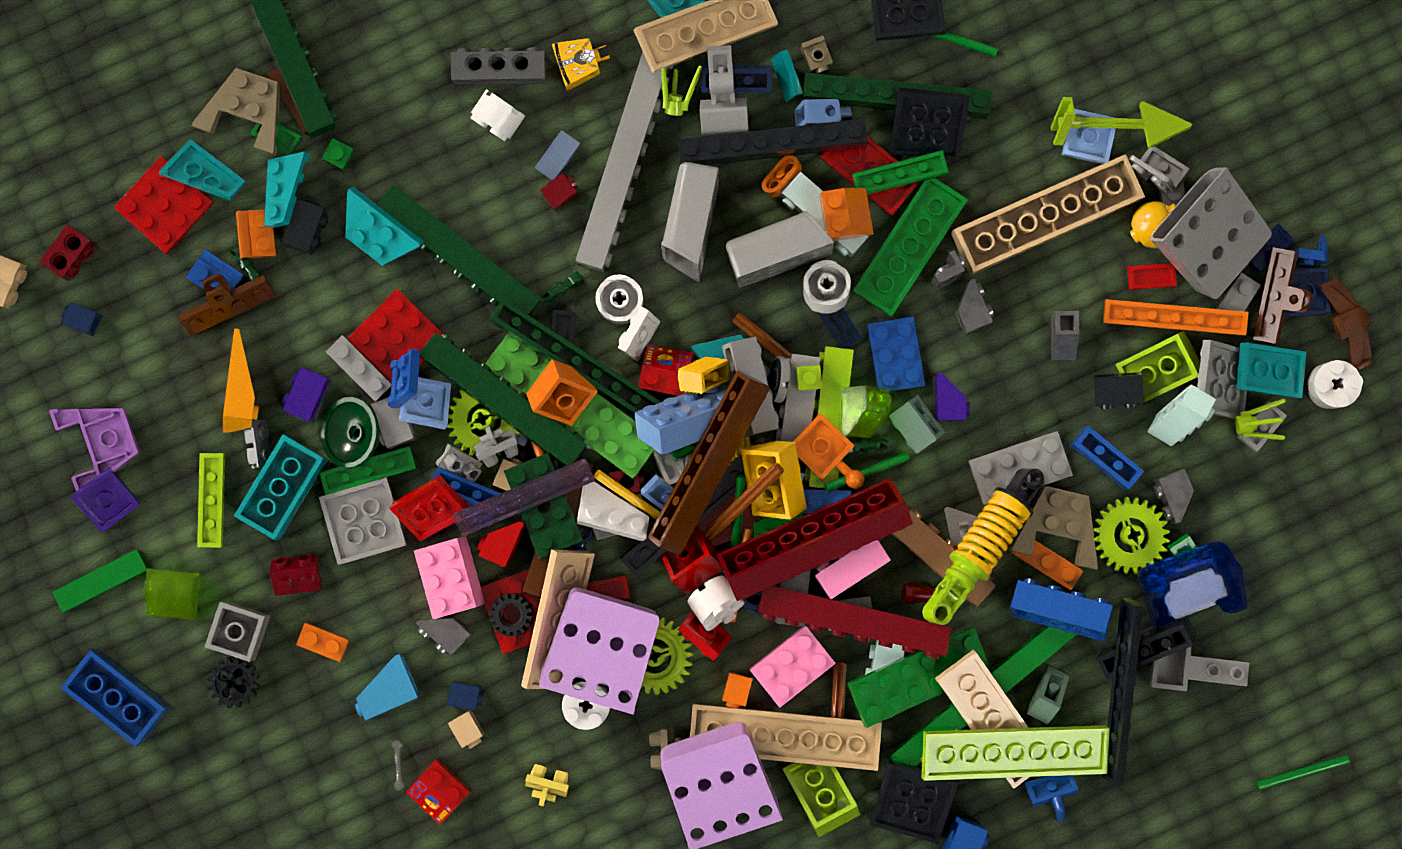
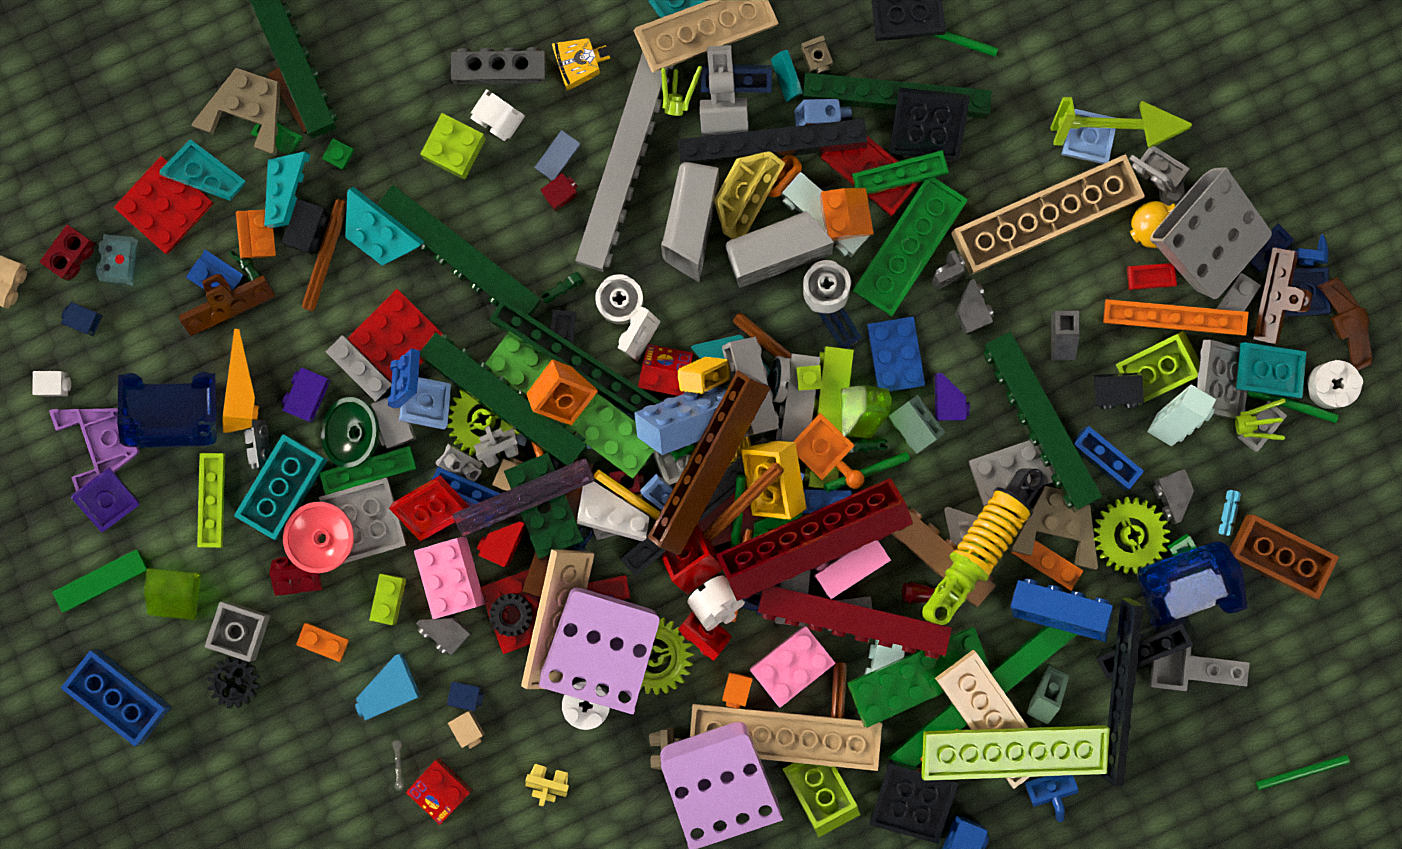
(51, 383): none -> white brick
(117, 260): none -> clear light blue brick
(167, 412): none -> clear blue windscreen
(303, 534): none -> coral dish
(325, 255): none -> dark orange axle
(387, 599): none -> lime brick
(453, 146): none -> lime brick
(746, 191): none -> light yellow wedge
(1042, 422): none -> dark green brick
(1229, 512): none -> medium azure axle
(1283, 556): none -> dark orange brick
(1297, 406): none -> green bar

